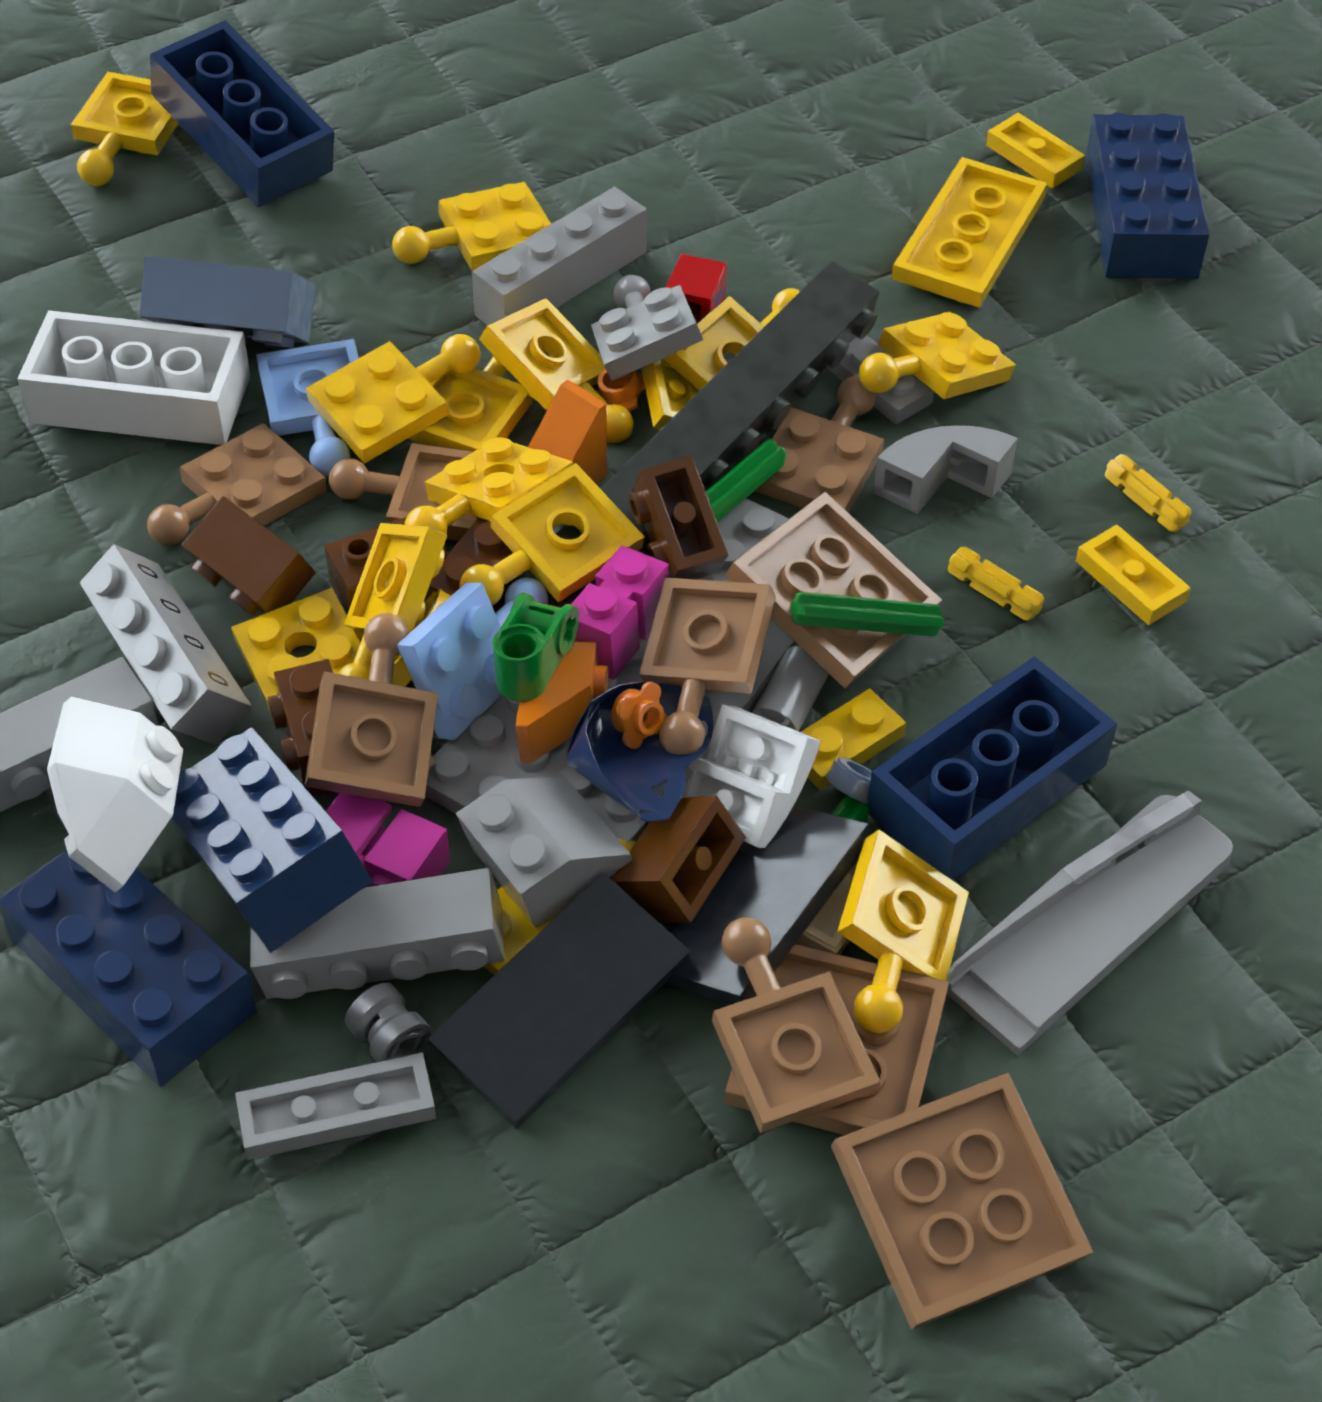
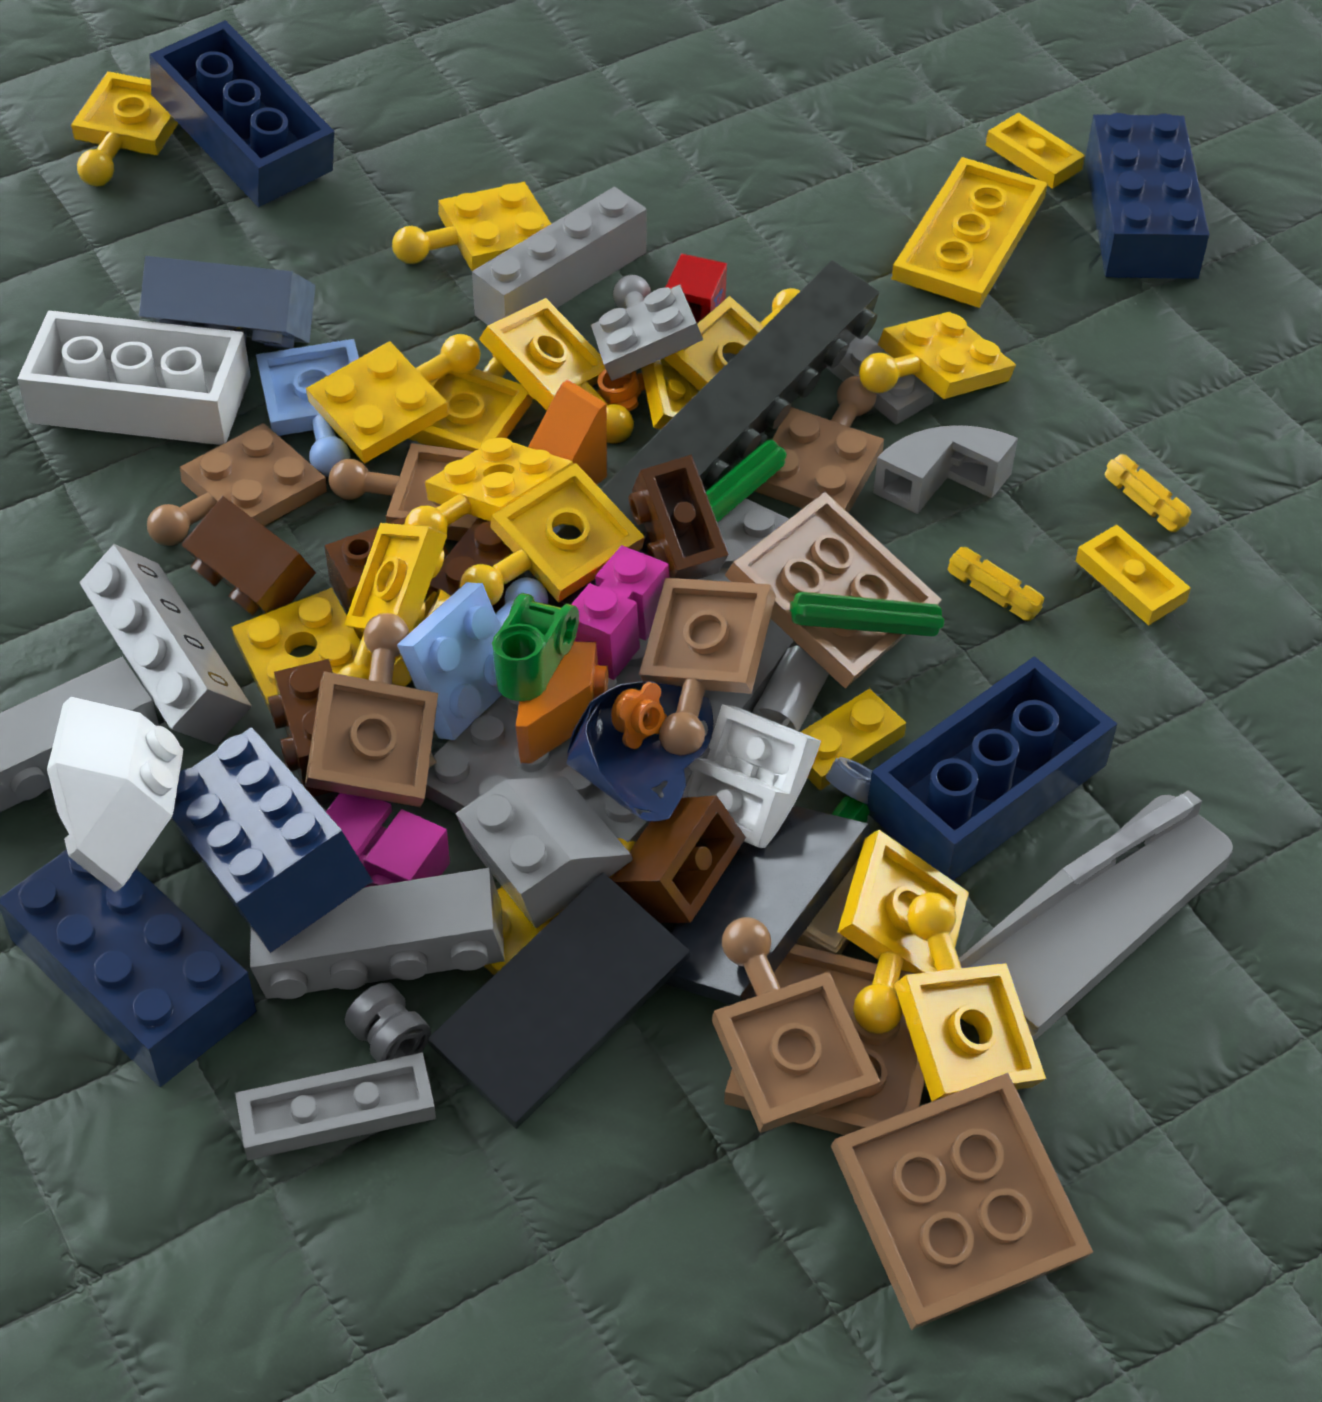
(979, 996): none -> yellow plate

